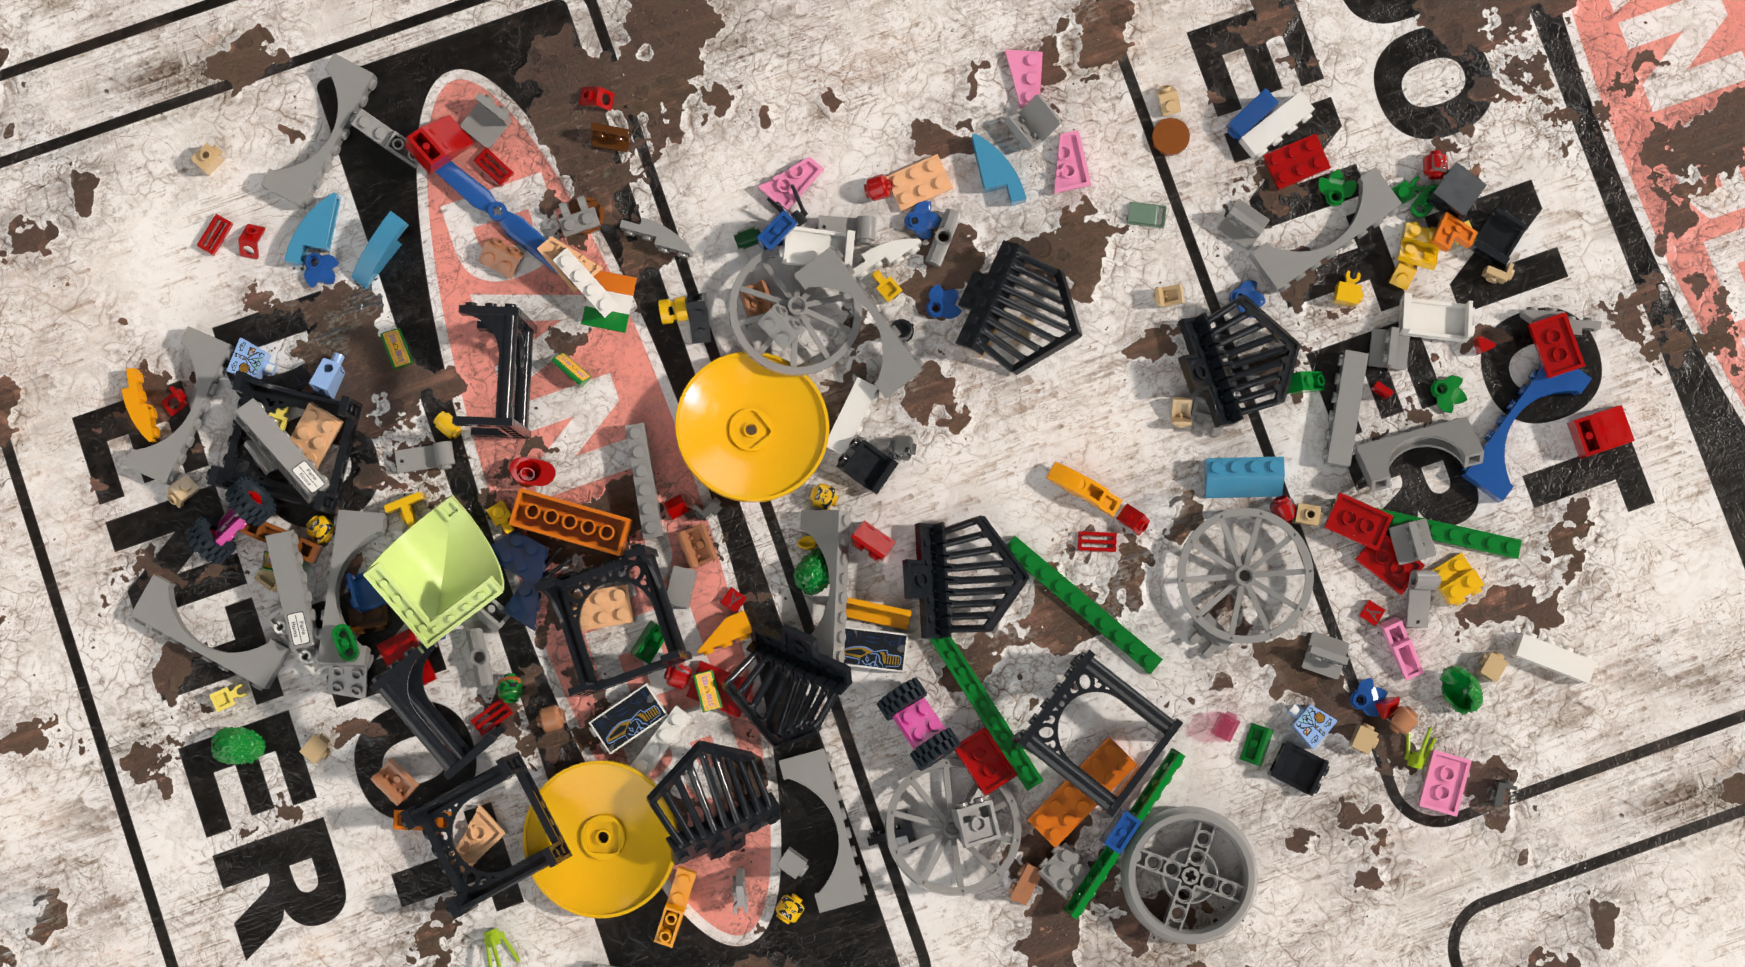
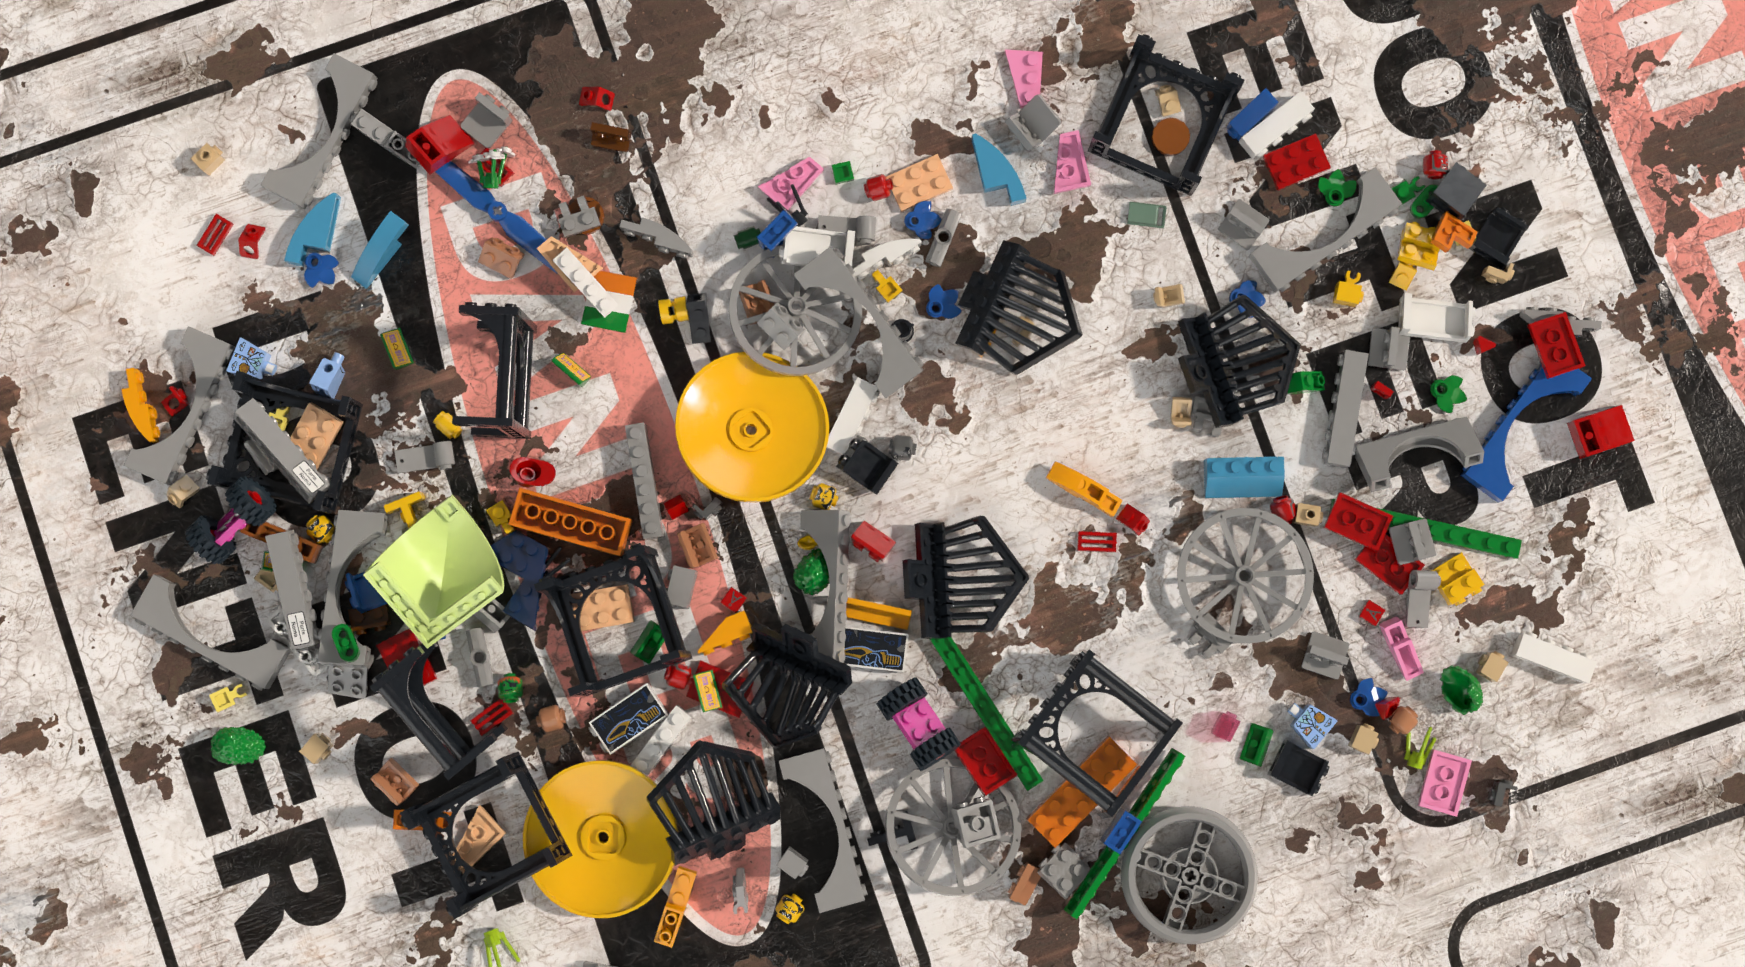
(492, 179): none -> plant
(842, 172): none -> green tile
(1084, 606): green plate -> none
(1223, 92): none -> black arch

